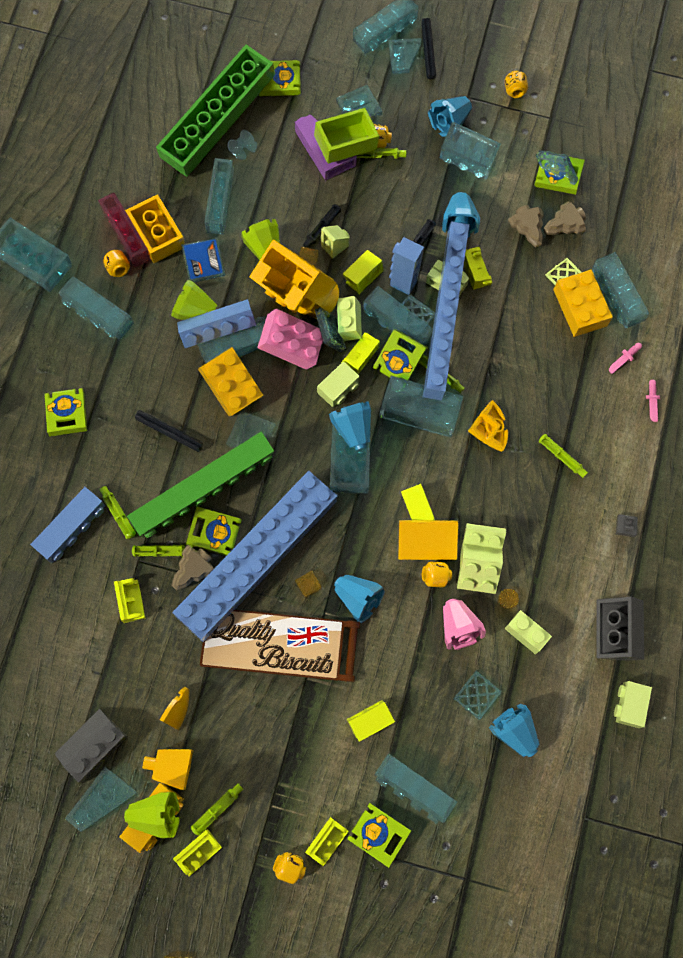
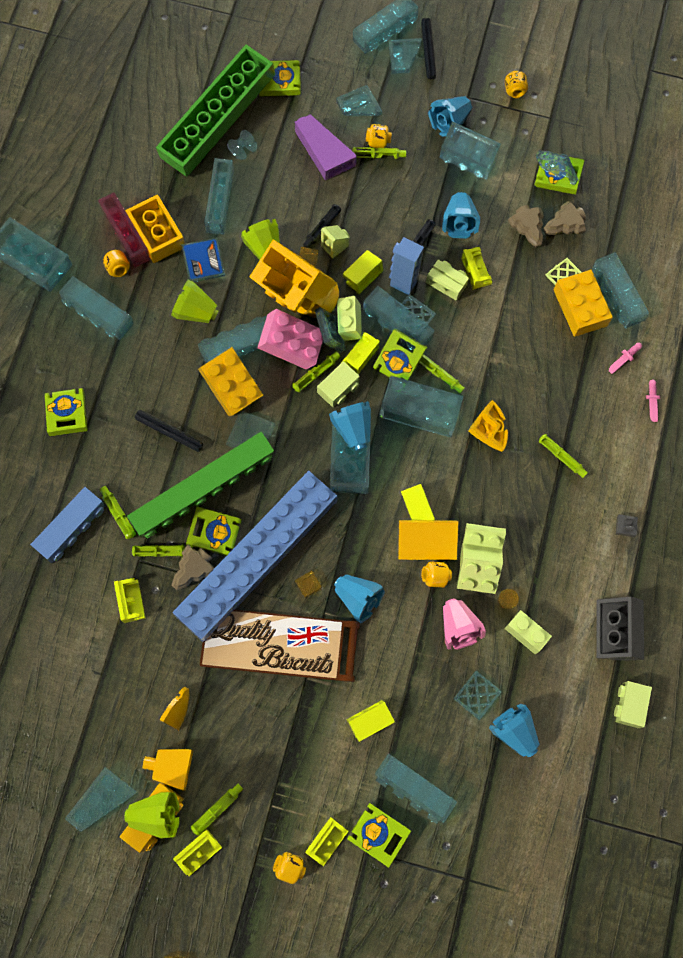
(90, 746): dark grey slope -> none
(216, 323): medium blue brick -> none
(315, 372): none -> lime piece
(346, 135): lime piece -> none
(446, 311): medium blue brick -> none

